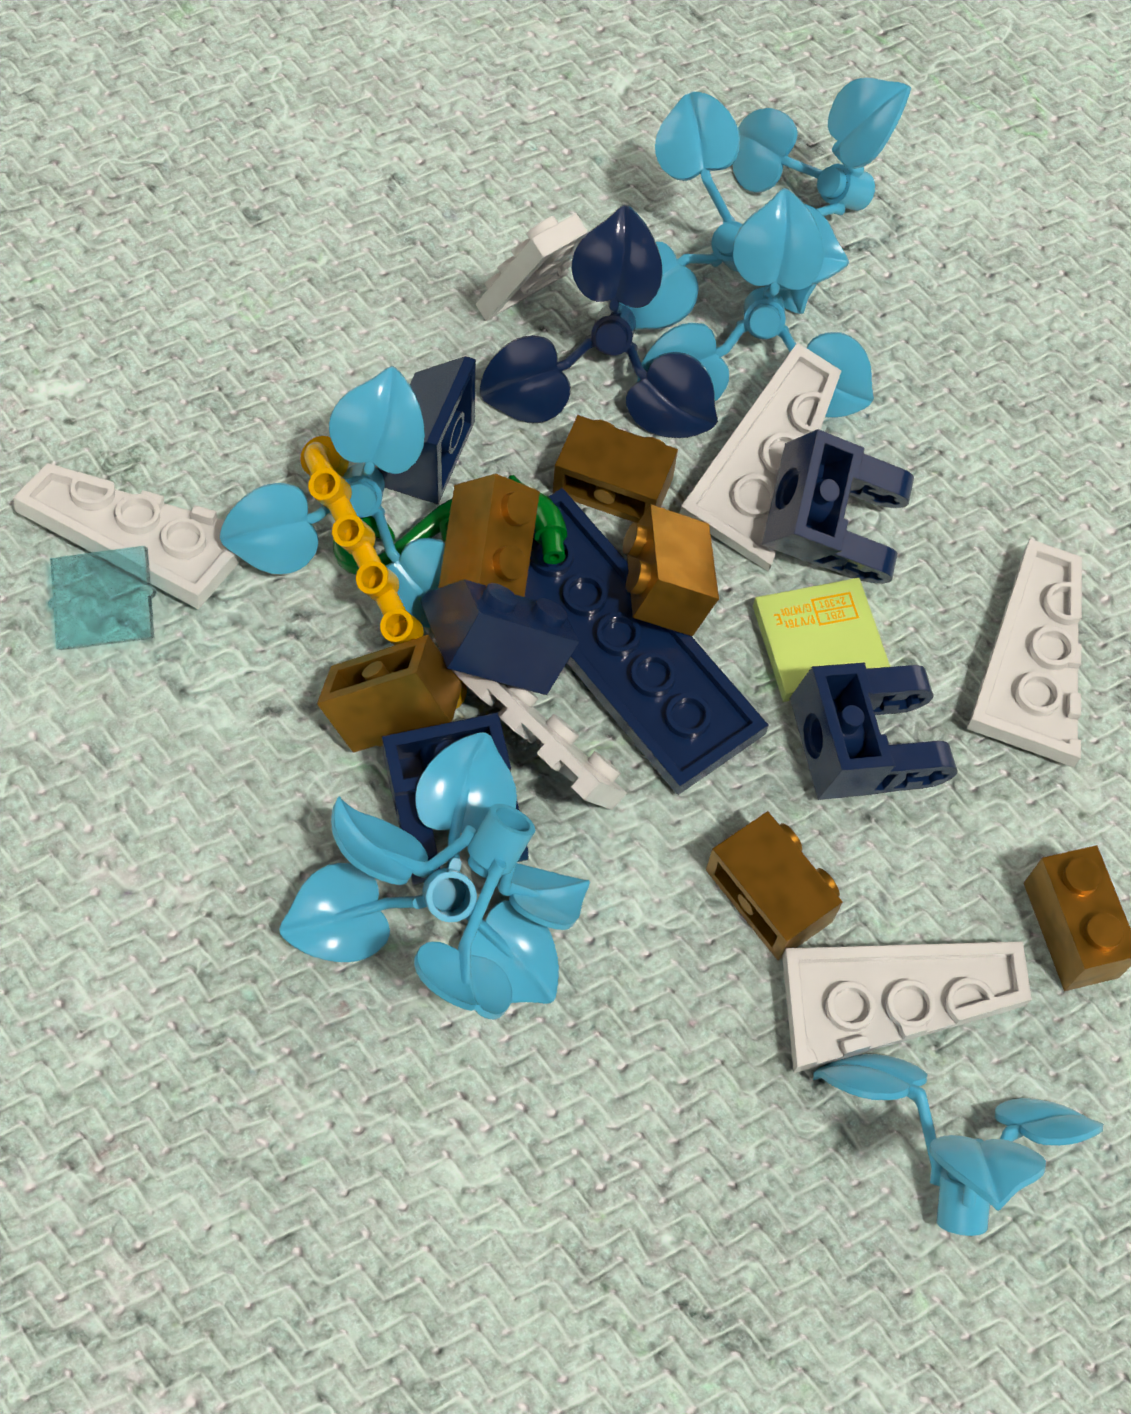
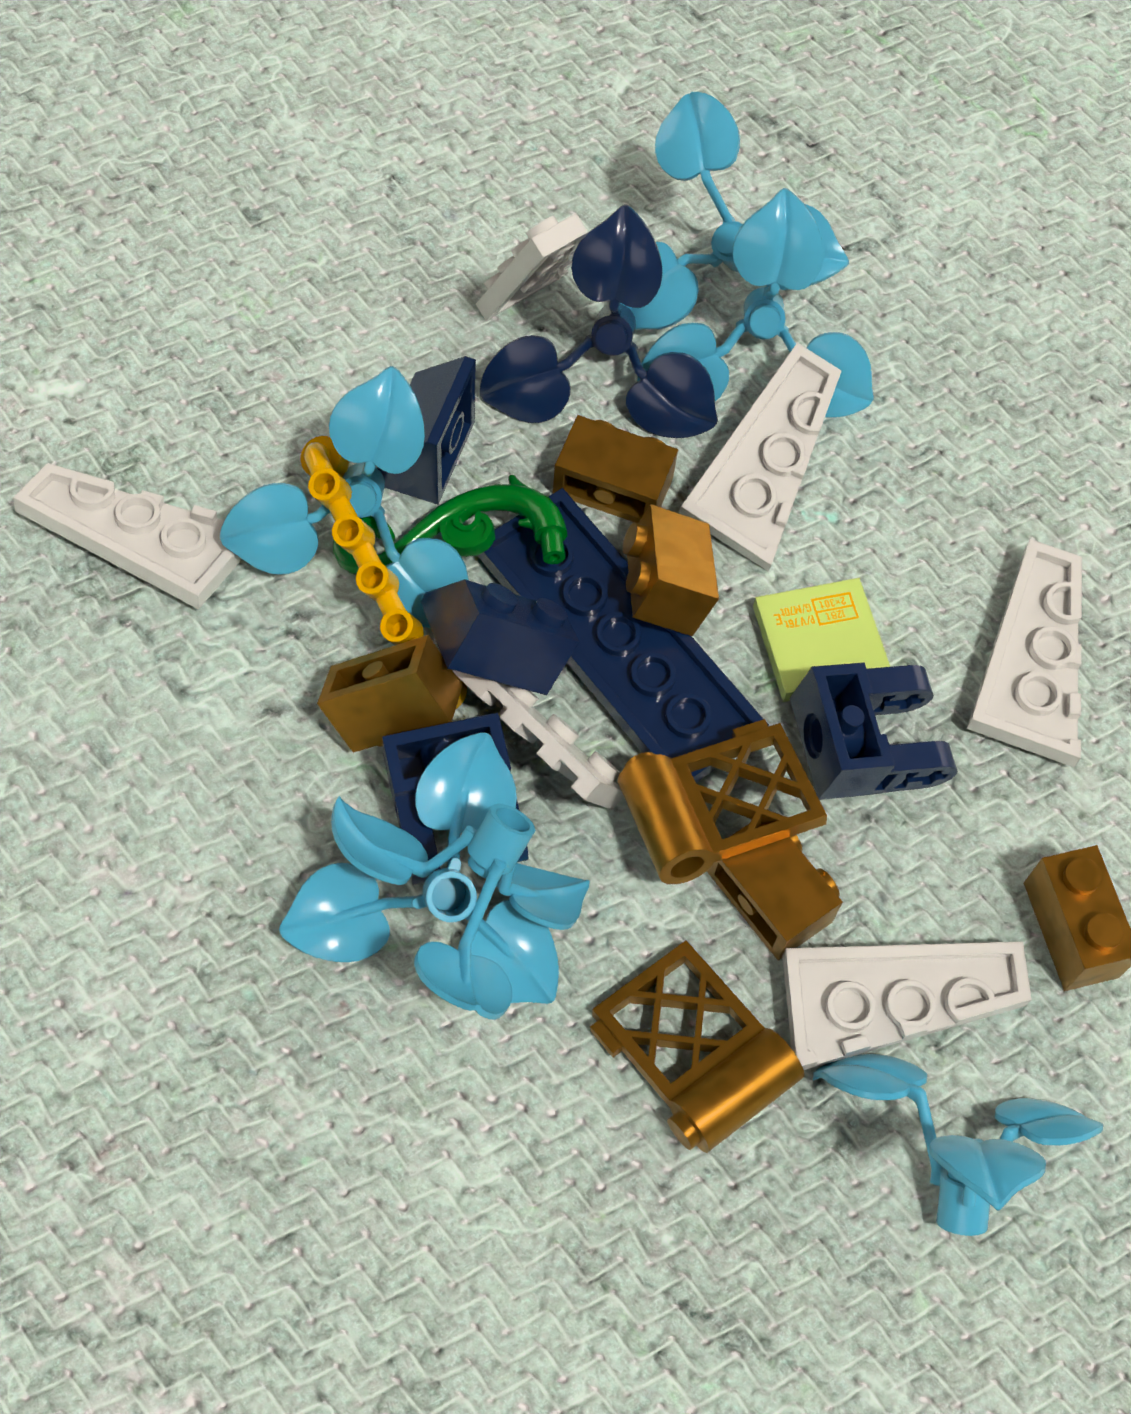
(102, 598): clear light blue piece -> none
(490, 533): pearl gold brick -> none
(673, 808): none -> pearl gold piece
(727, 1084): none -> pearl gold piece
(812, 501): dark blue brick -> none
(860, 121): medium azure plant -> none

